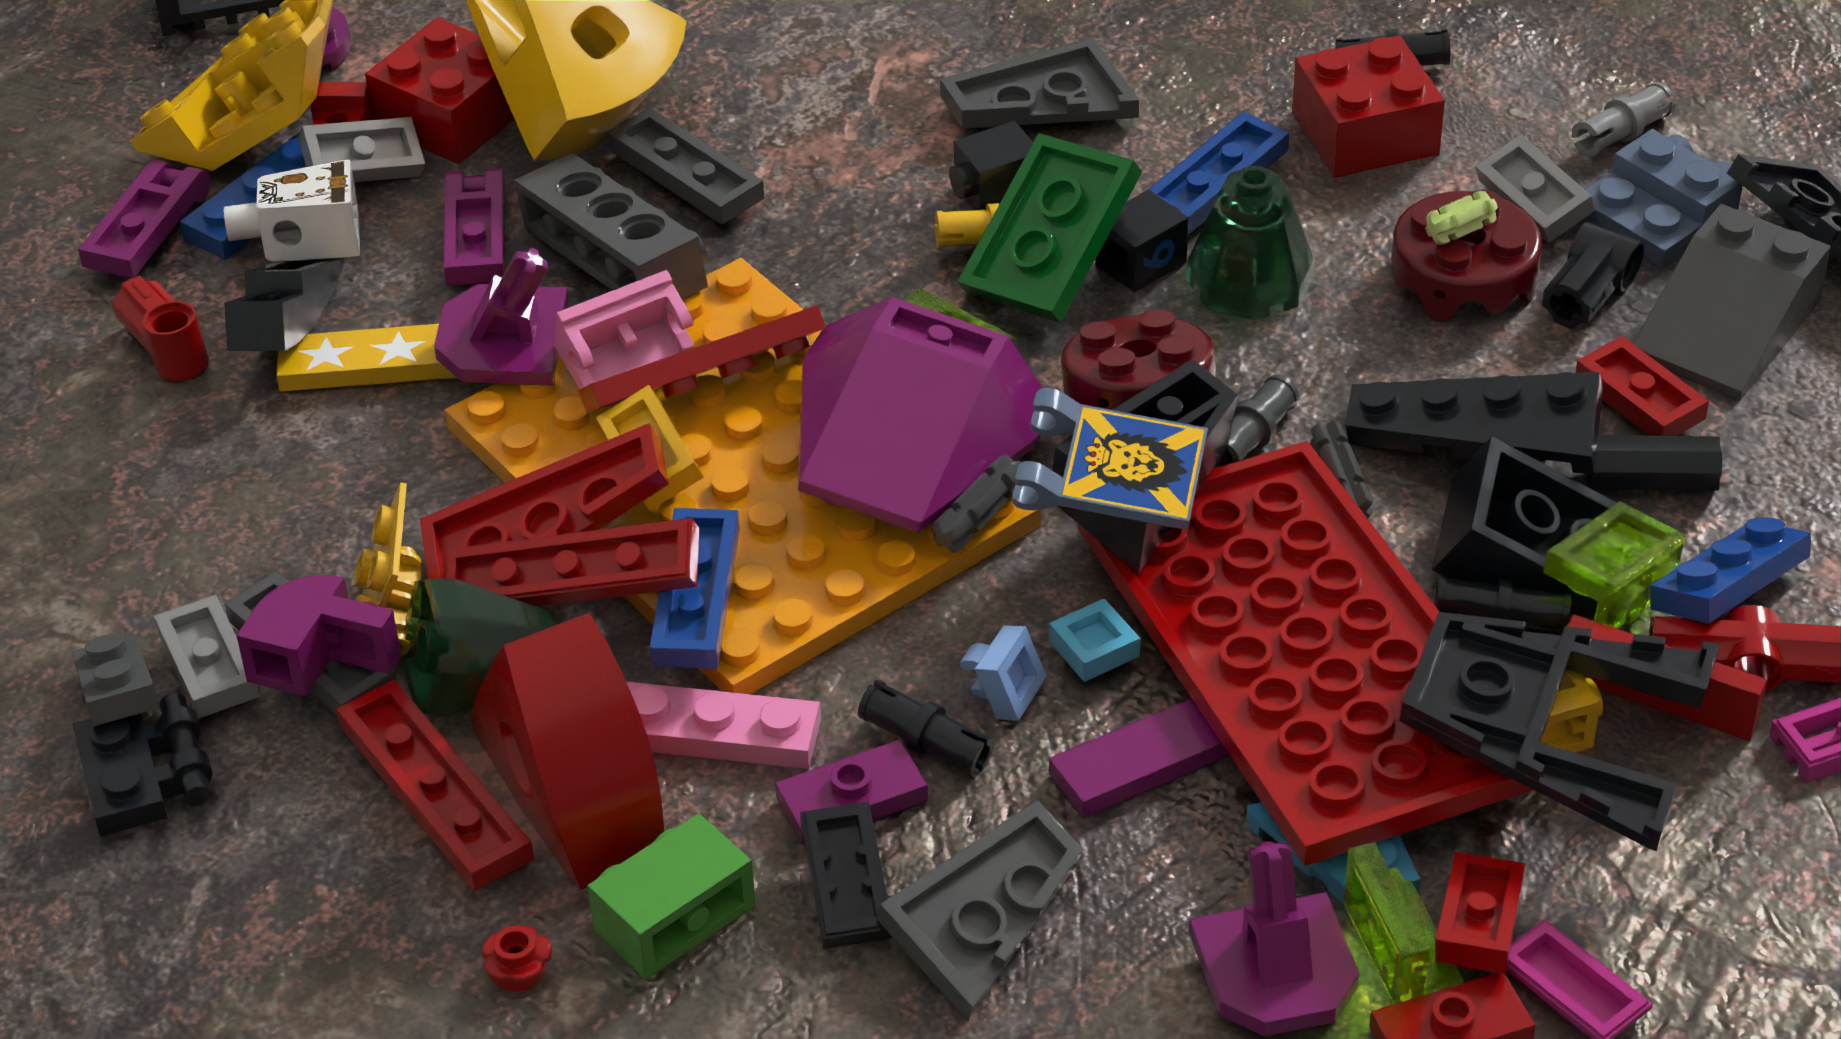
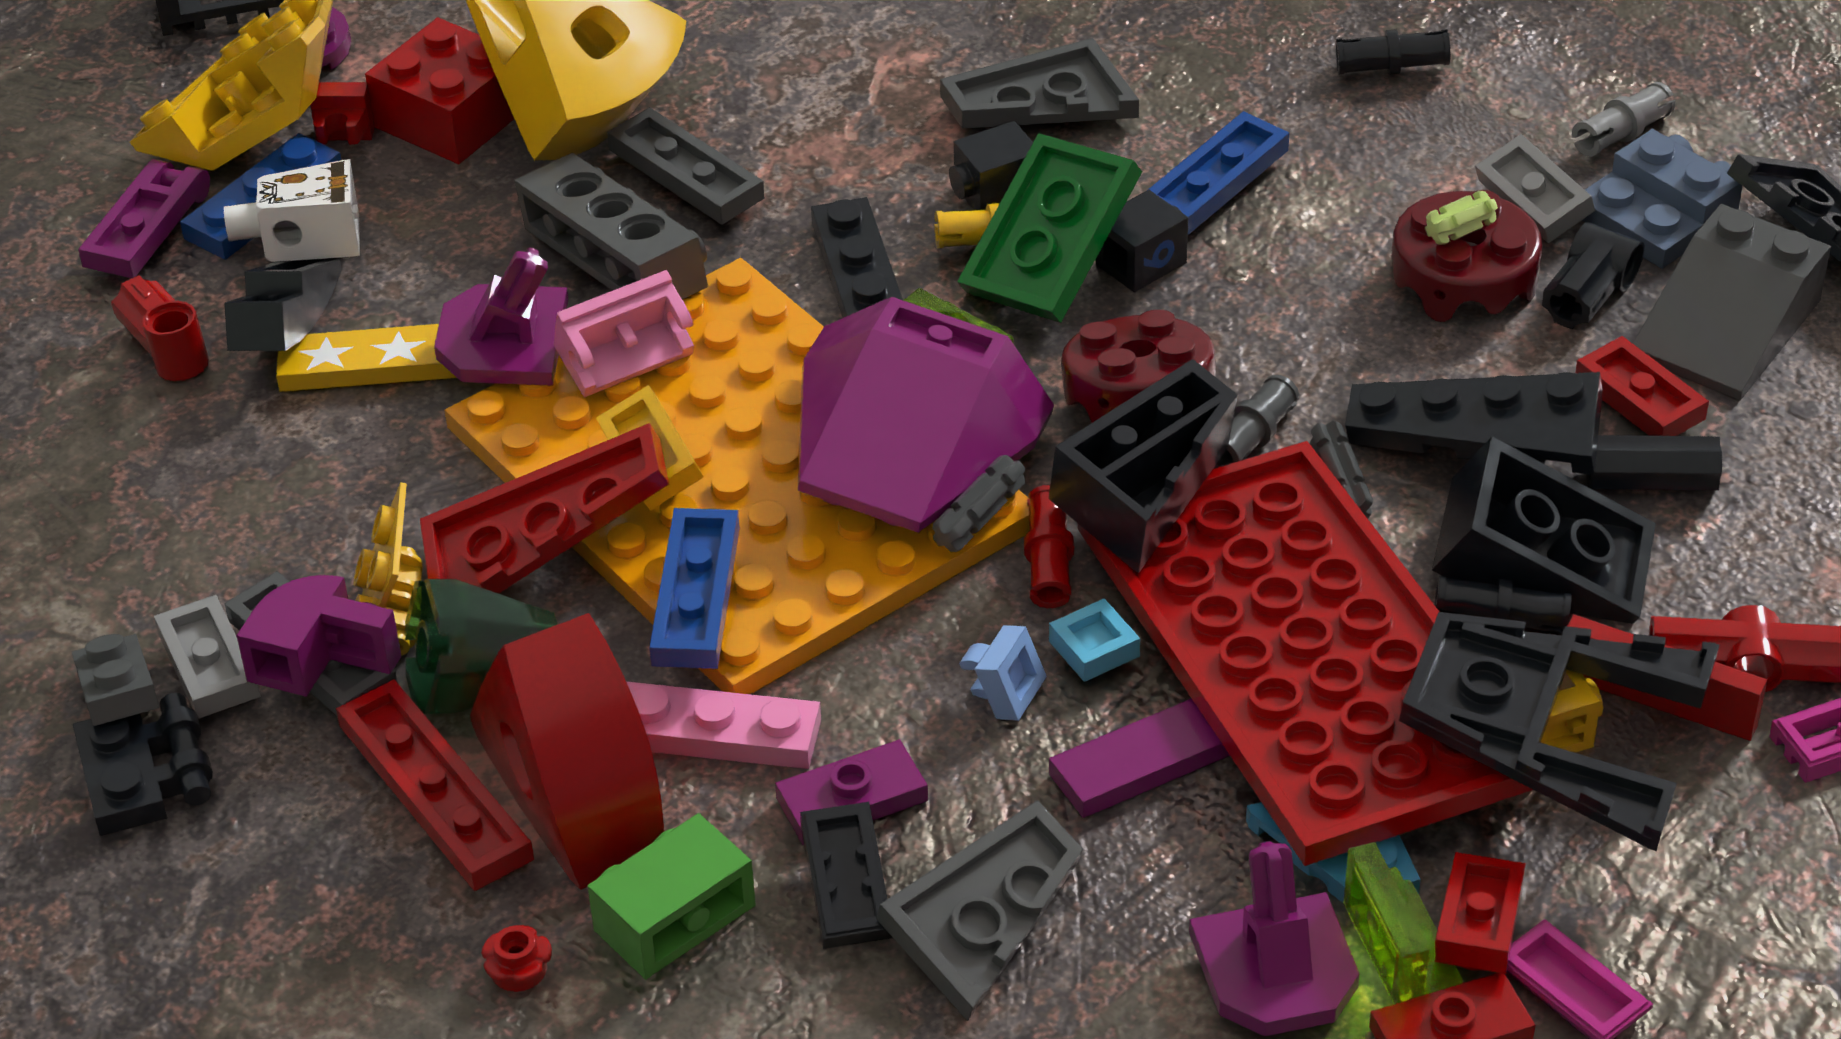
(375, 147): light grey plate -> none
(474, 227): magenta plate -> none
(583, 563): red tile -> none
(728, 354): red plate -> none
(854, 254): none -> black plate
(926, 728): black pin -> none
(1048, 550): none -> red pin
(1114, 464): flag -> none
(1251, 248): clear green cone -> none
(1367, 106): red brick -> none
(1617, 561): clear neon green bracket -> none
(1730, 570): blue plate -> none

